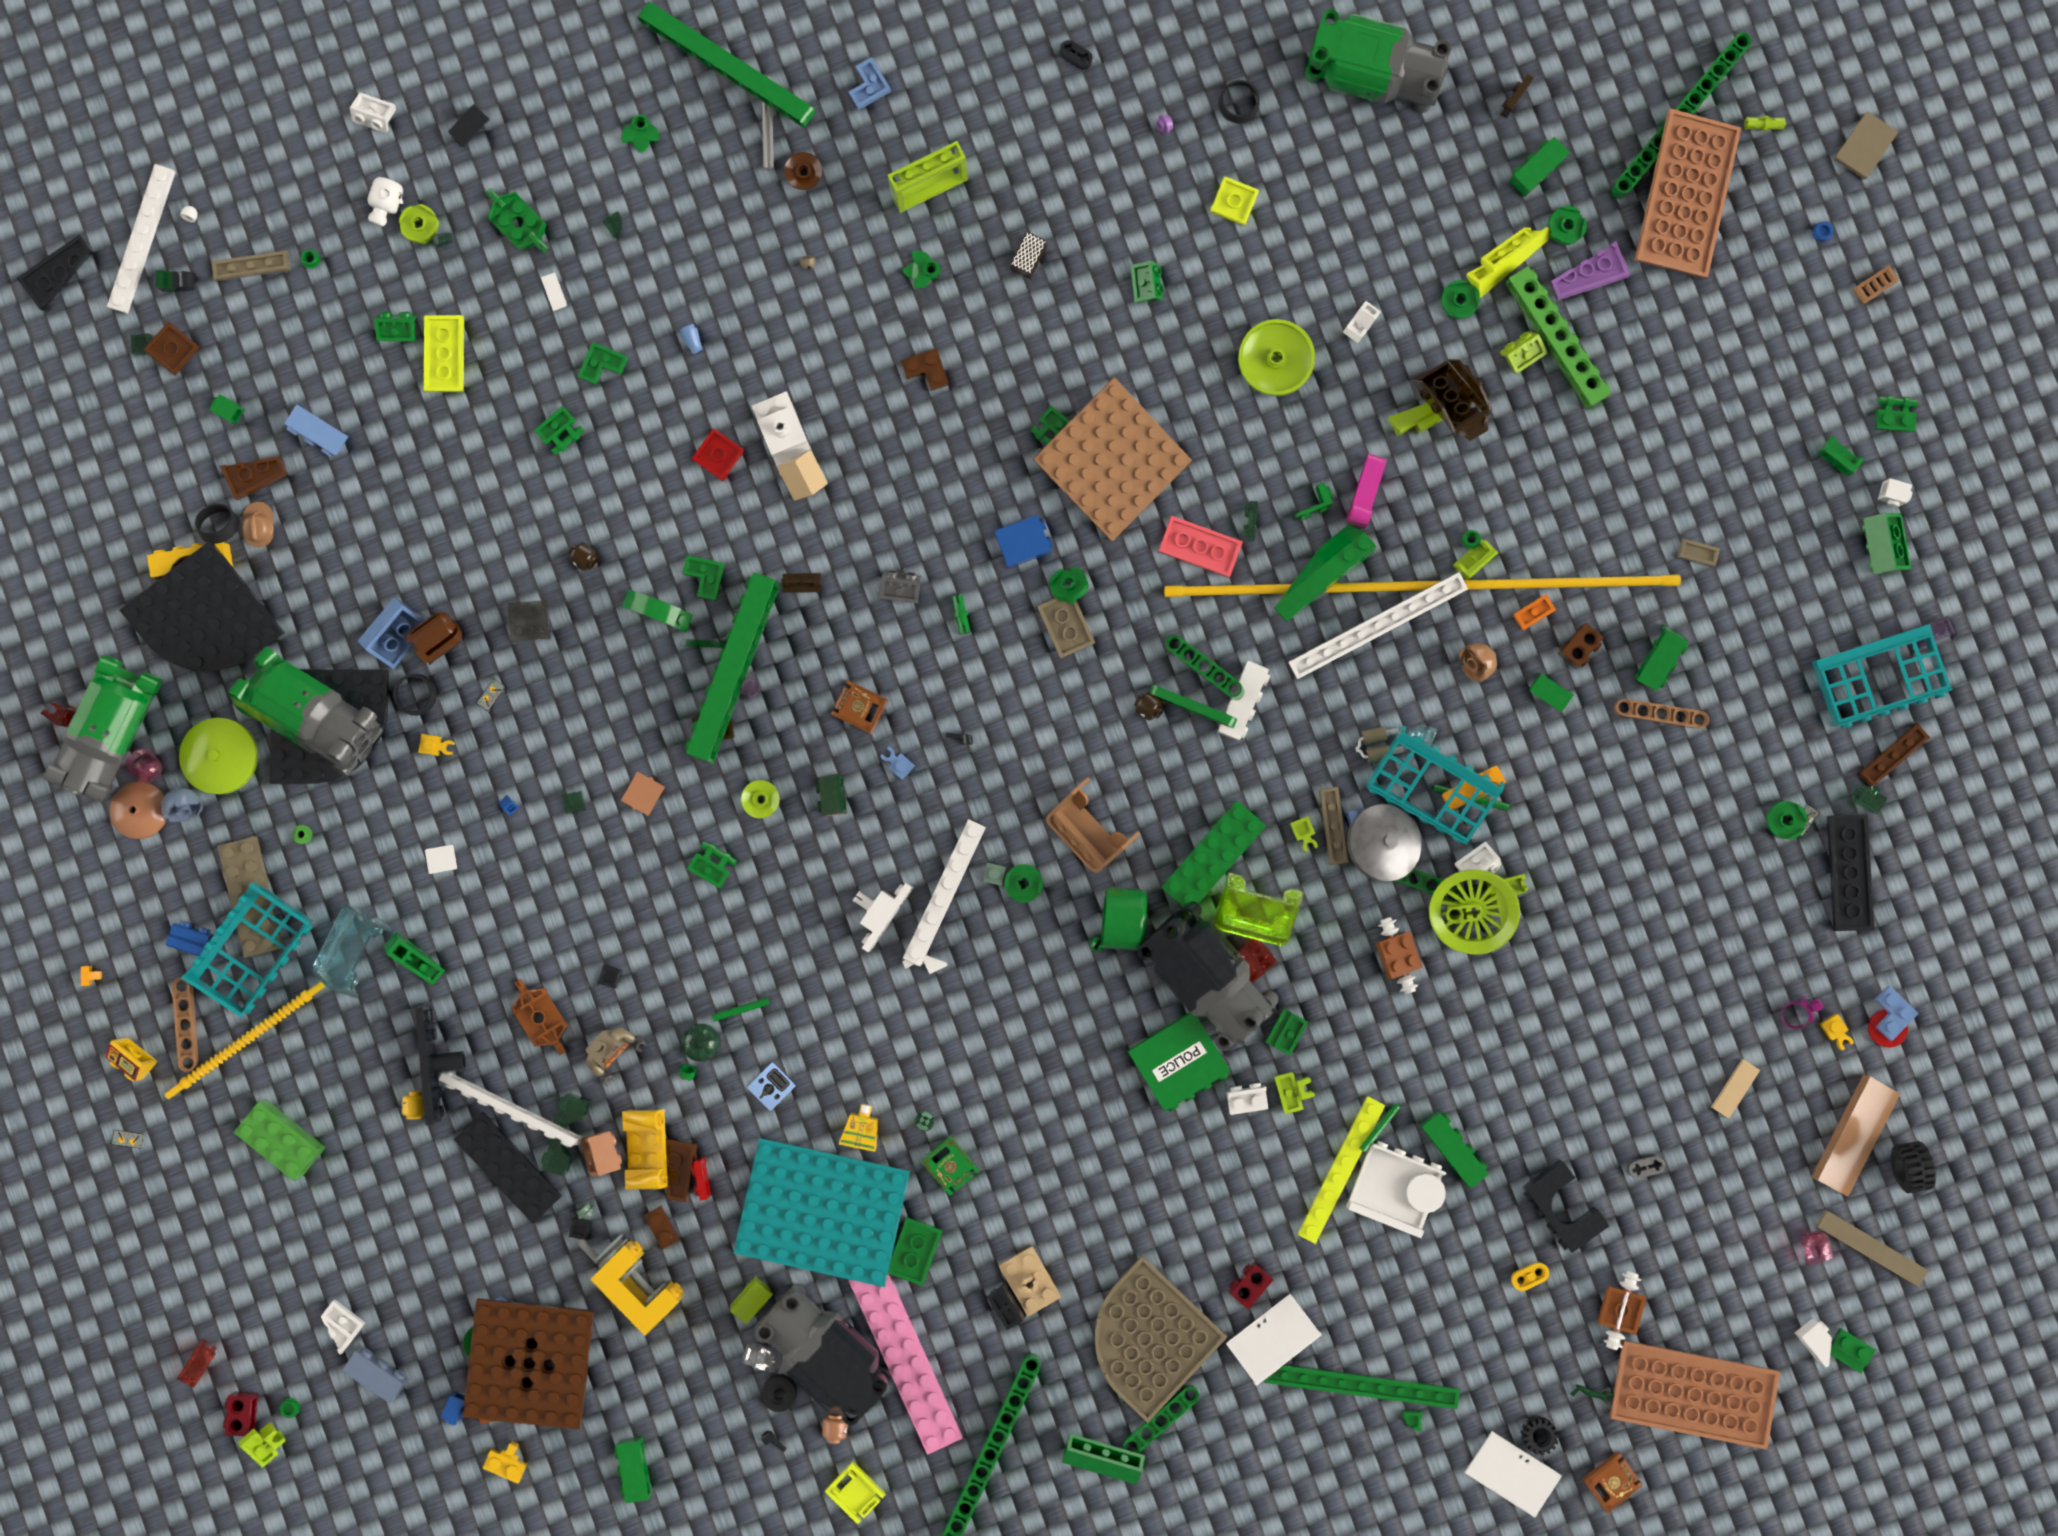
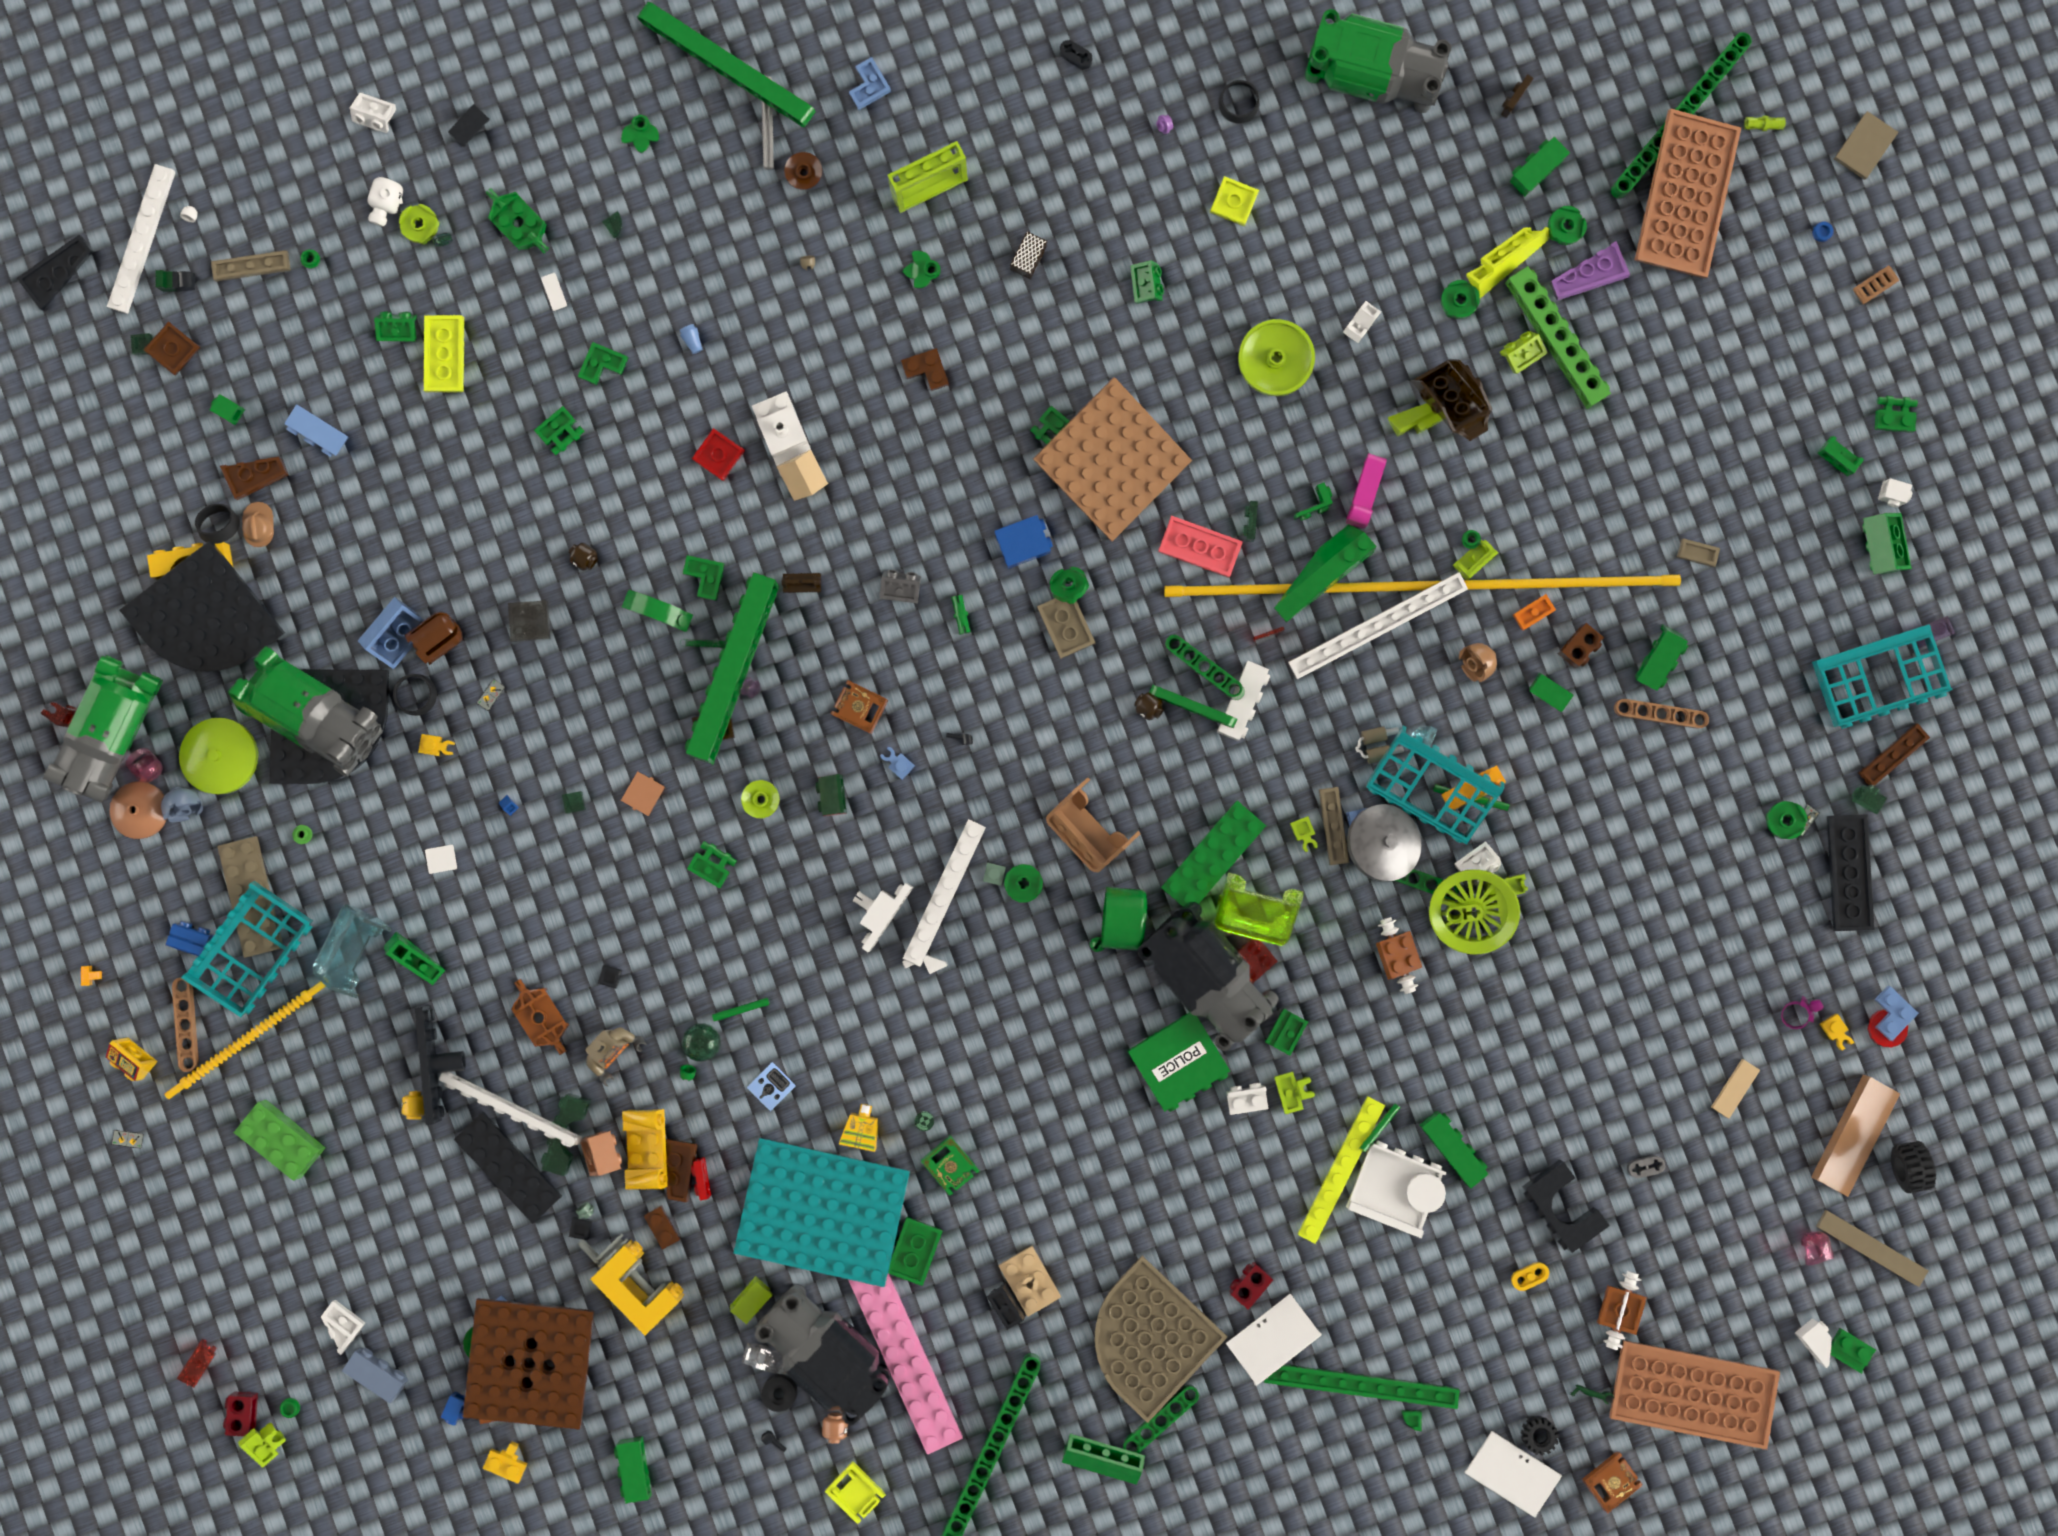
(1268, 634): none -> clear red piece

